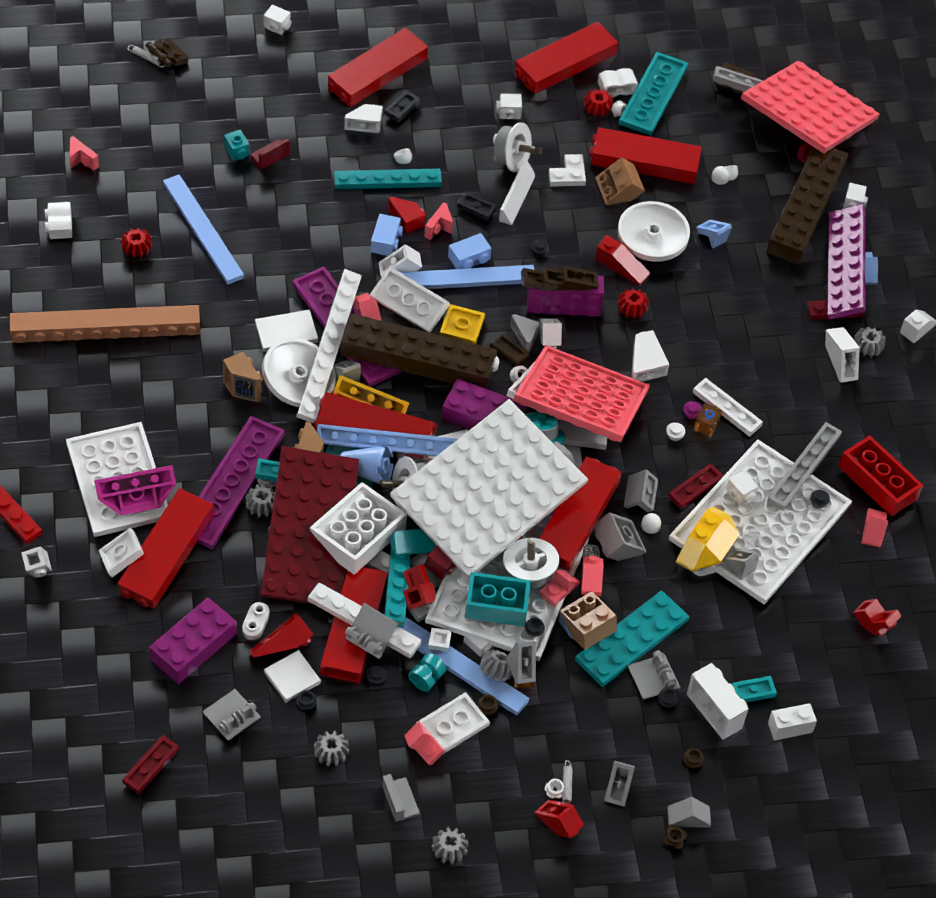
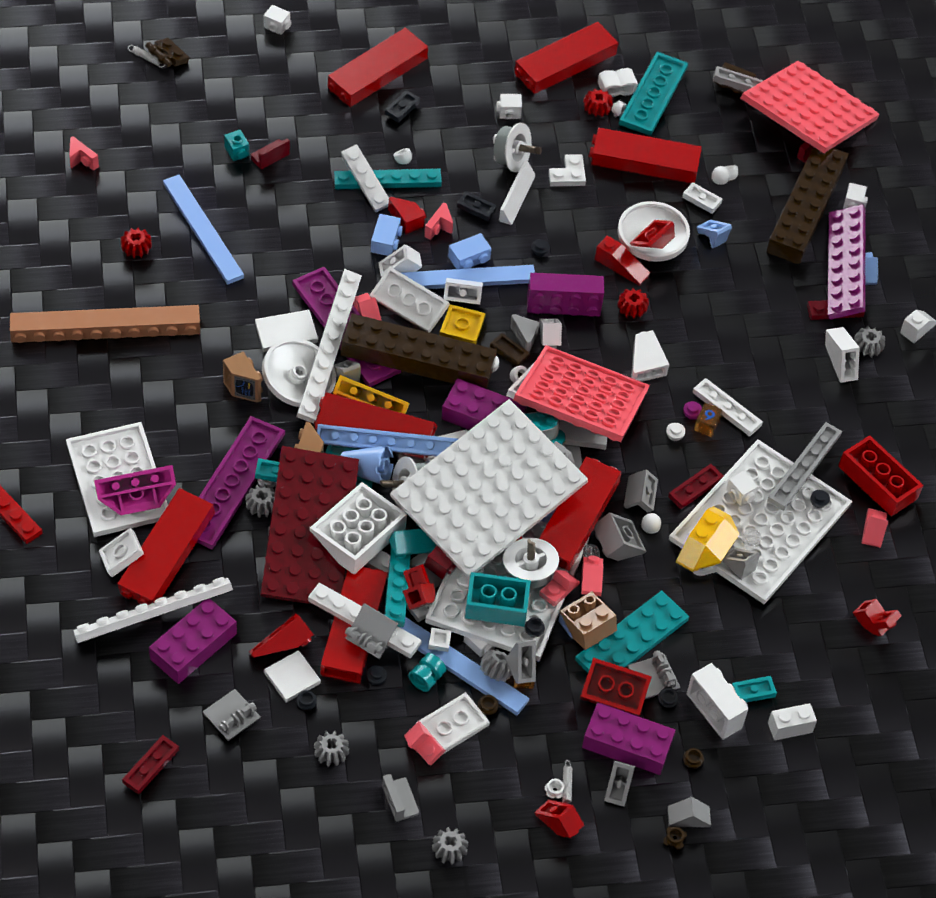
(36, 562): white brick -> none
(59, 220): white brick -> none
(144, 611): none -> white plate
(256, 619): white plate -> none
(364, 119): white slope -> none
(365, 178): none -> white plate
(463, 291): none -> white brick
(559, 280): dark brown slope -> none
(615, 687): none -> red brick
(619, 182): medium nougat slope -> none
(628, 738): none -> magenta brick
(655, 235): none -> red slope
(702, 198): none -> white plate

